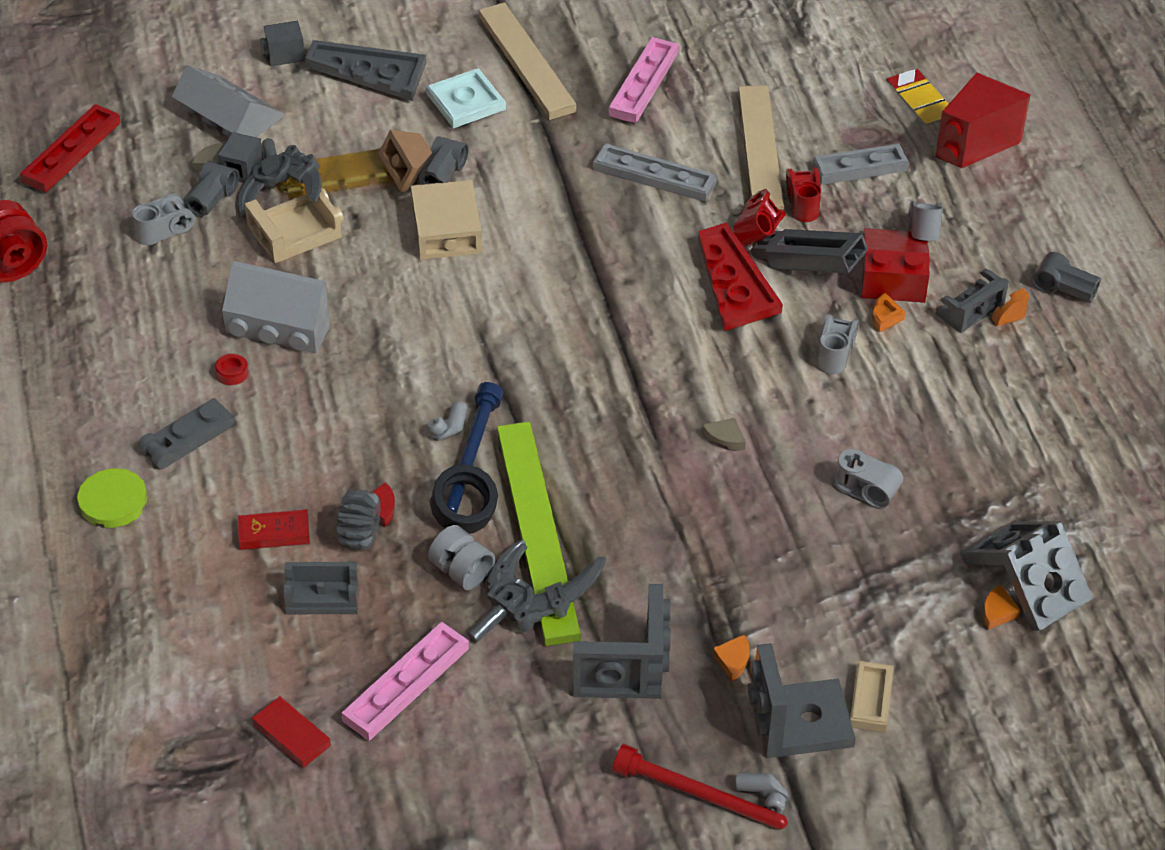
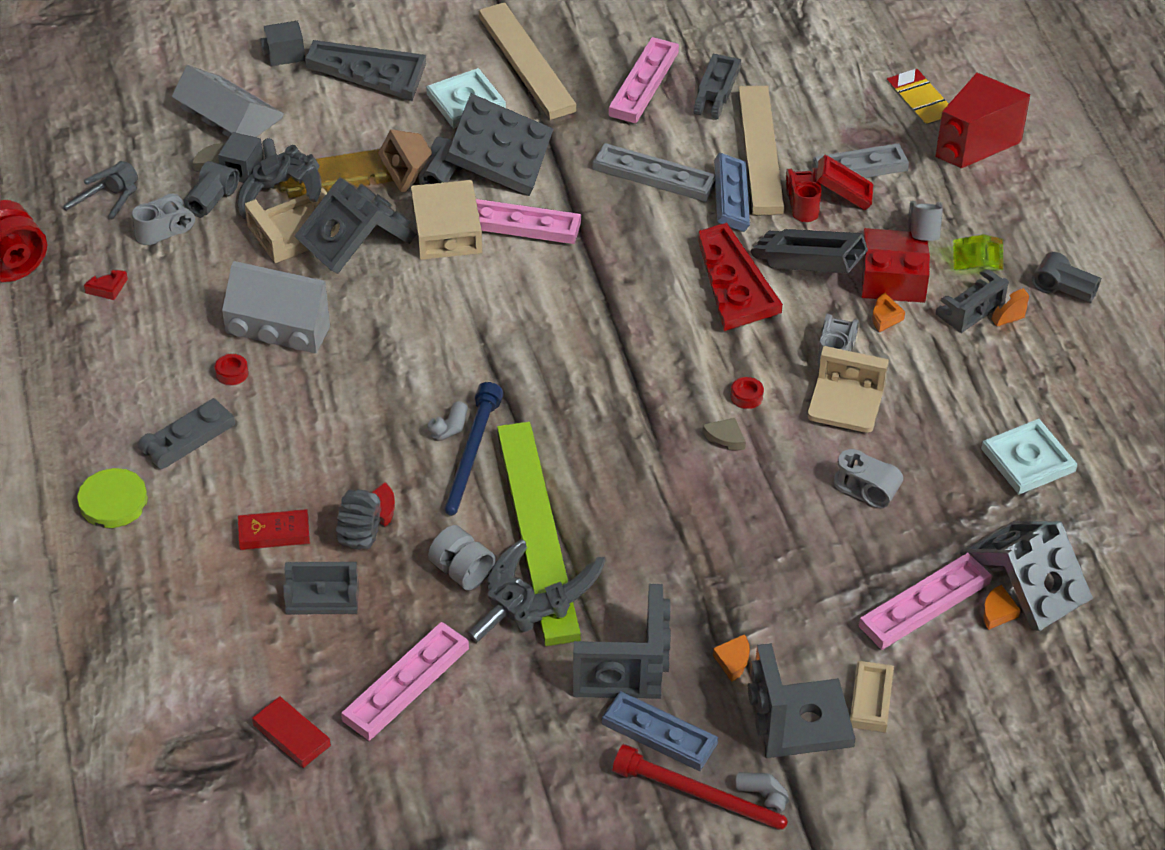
(70, 148): red plate -> none
(107, 285): none -> red tile
(118, 178): none -> dark grey plant
(357, 214): none -> dark grey bracket
(468, 475): black tyre -> none
(499, 144): none -> dark grey plate
(528, 221): none -> bright pink plate
(660, 730): none -> sand blue tile
(717, 83): none -> dark grey hinge
(731, 192): none -> sand blue tile
(747, 392): none -> red tile
(758, 219): red piece -> none
(845, 182): none -> red tile
(848, 389): none -> tan bracket
(924, 601): none -> bright pink plate
(978, 252): none -> clear neon green panel
(1029, 456): none -> light aqua plate

